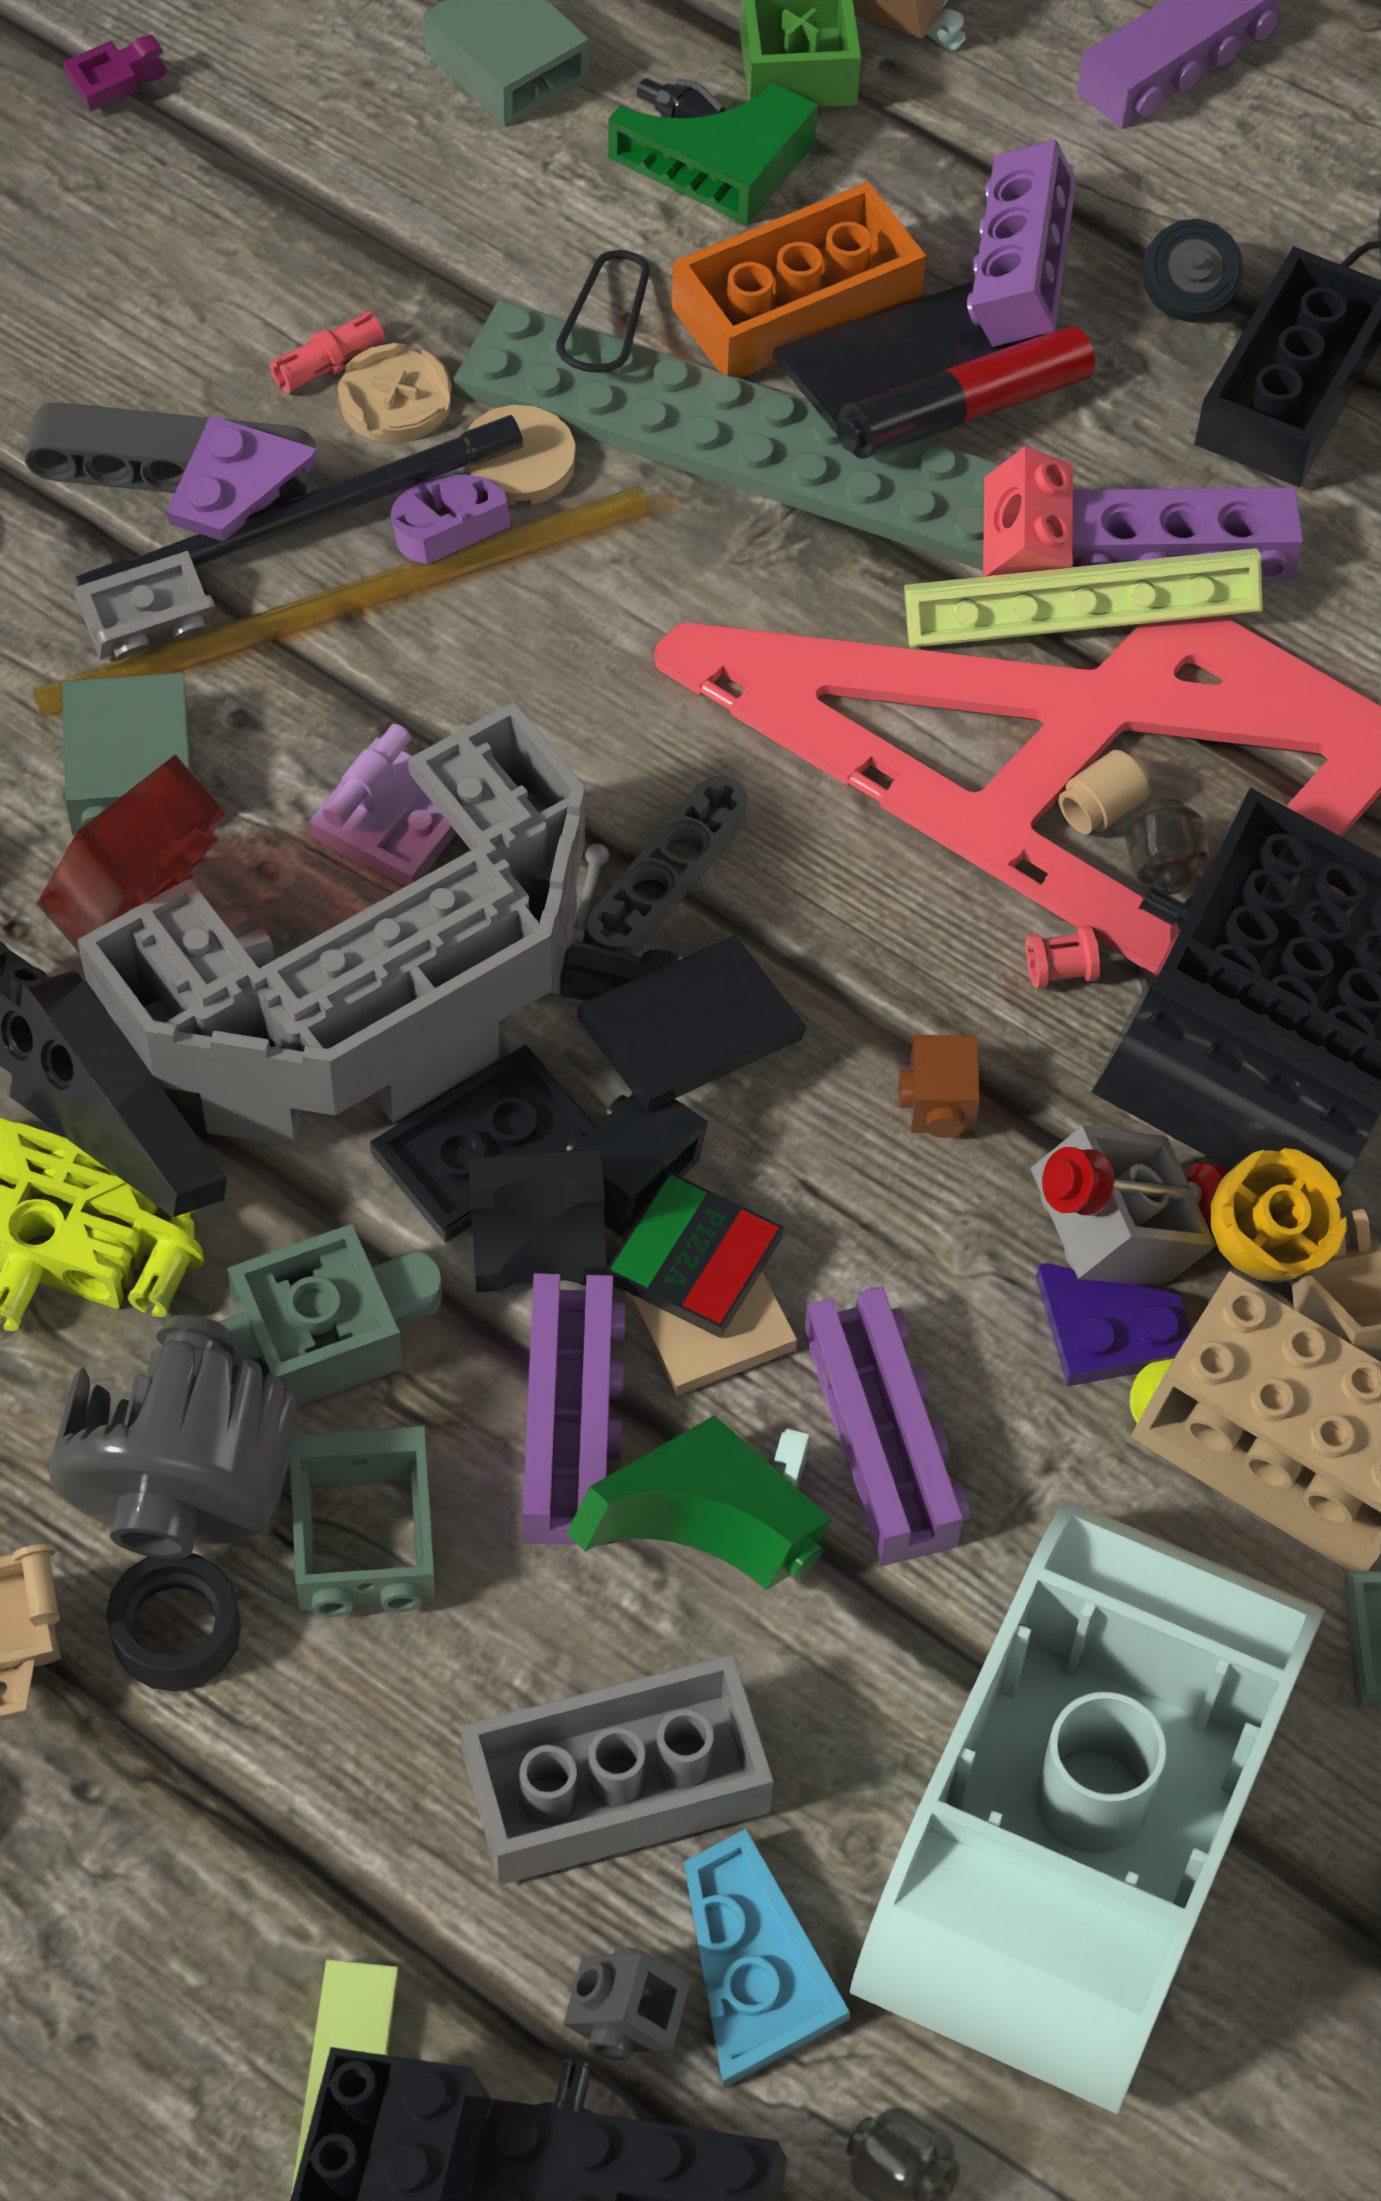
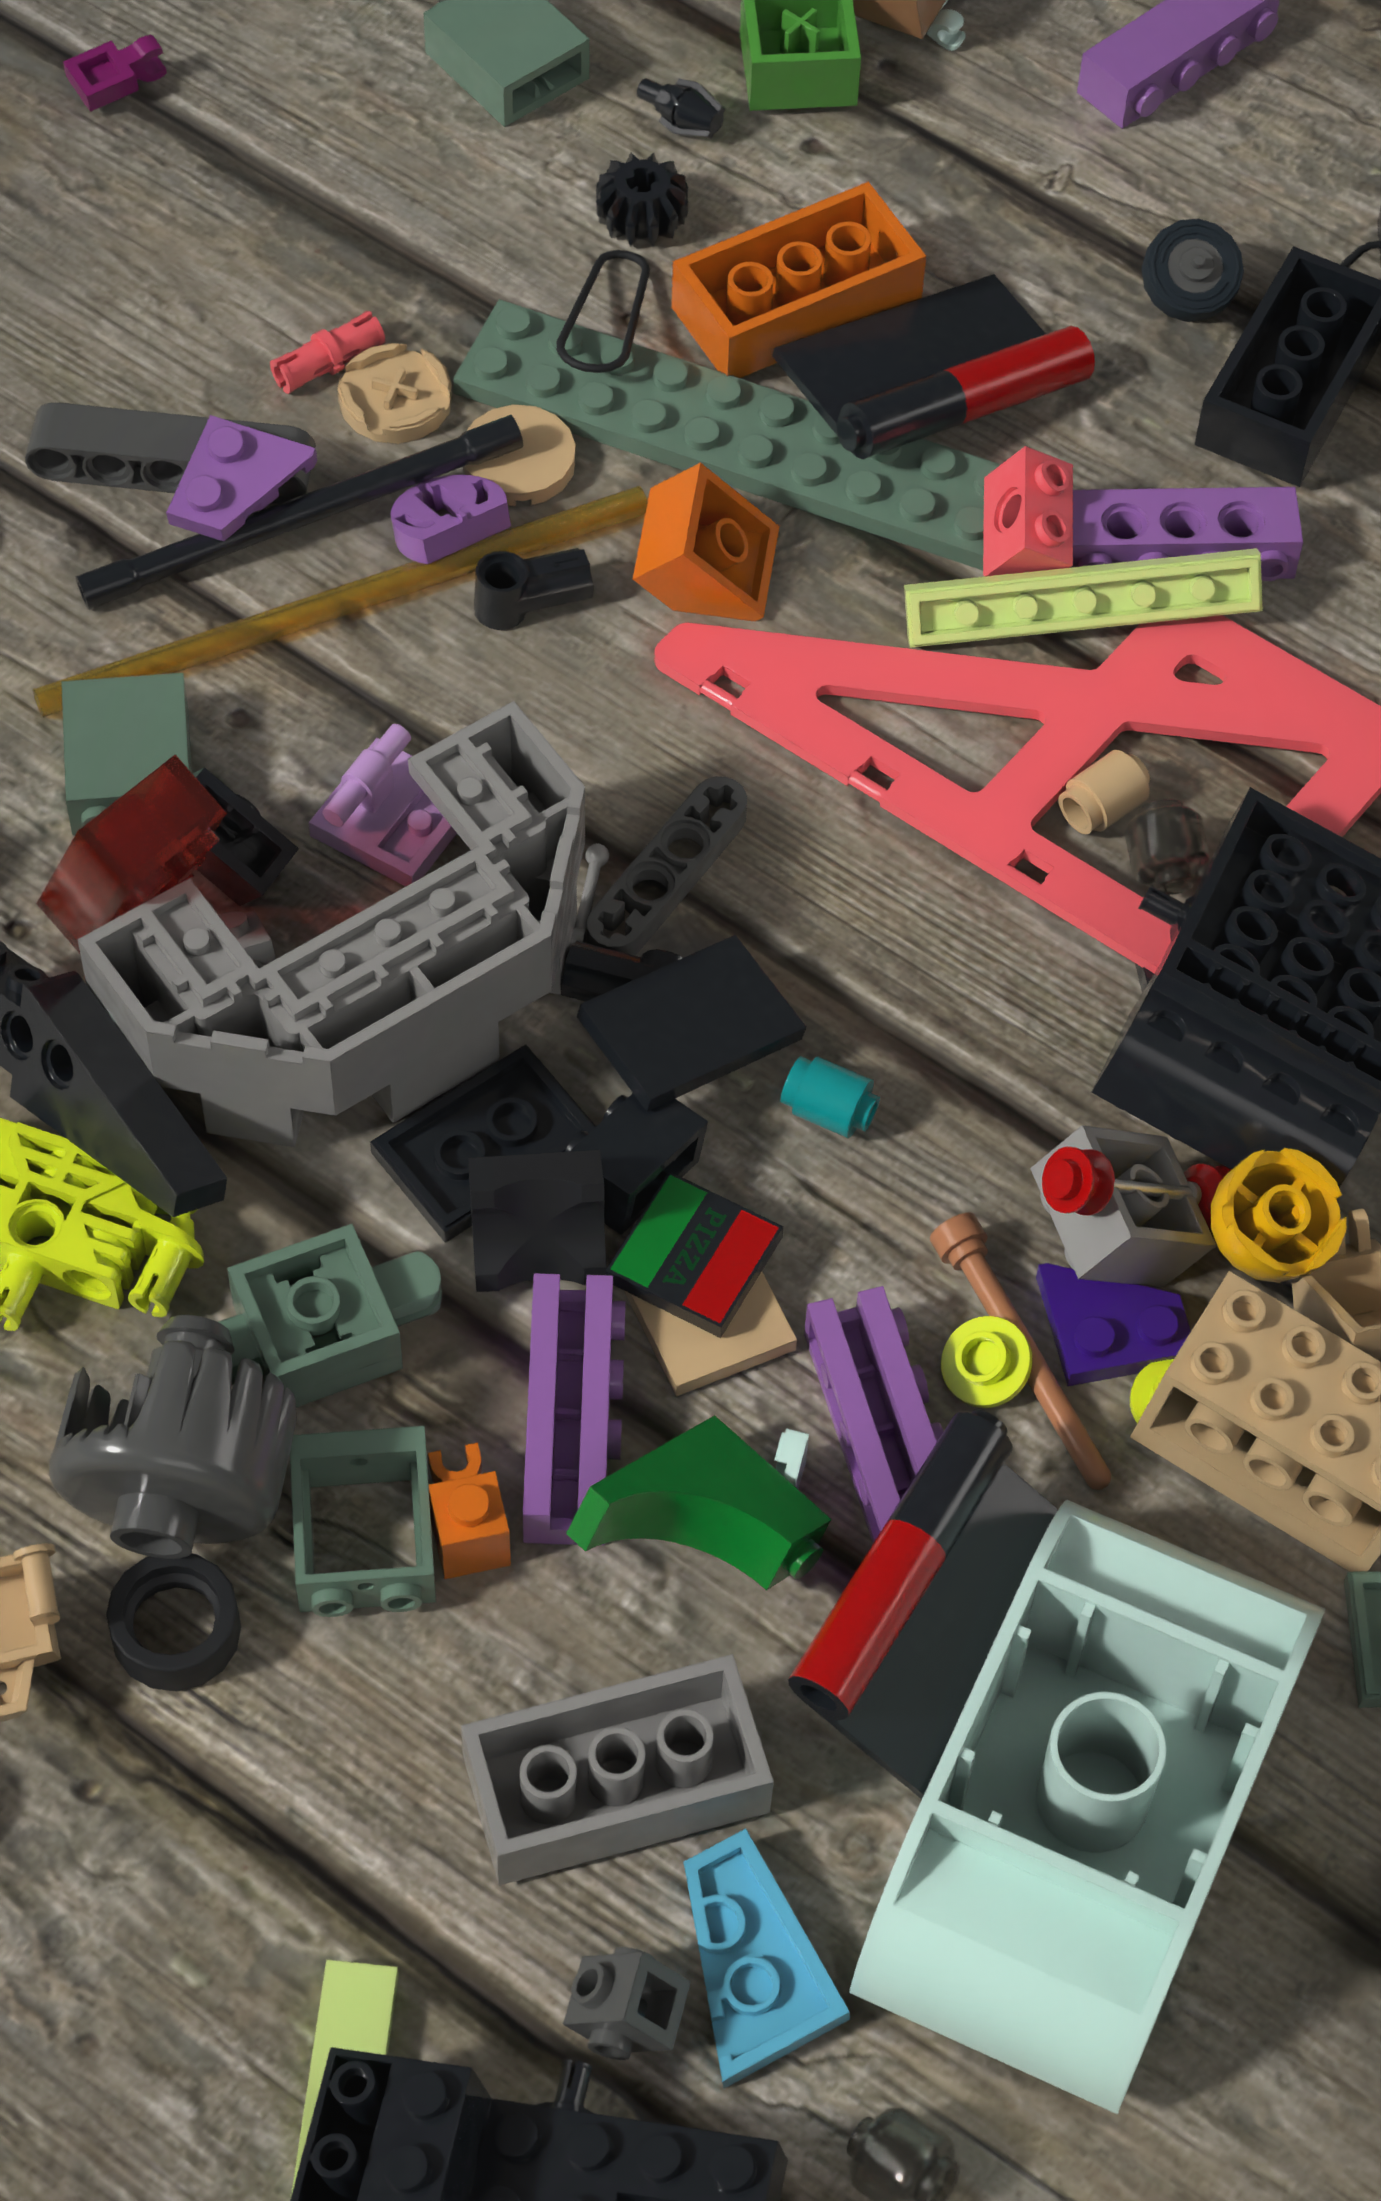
(145, 606): light grey bracket -> none
(249, 847): none -> black brick
(468, 1516): none -> orange brick
(512, 585): none -> black piece
(642, 199): none -> black gear
(706, 547): none -> orange slope
(721, 158): green arch -> none
(830, 1096): none -> teal brick
(927, 1603): none -> black door
(941, 1085): dark orange brick -> none
(962, 1244): none -> nougat piece
(986, 1361): none -> neon yellow piece
(1023, 244): medium lavender brick -> none
(1063, 957): coral bush -> none

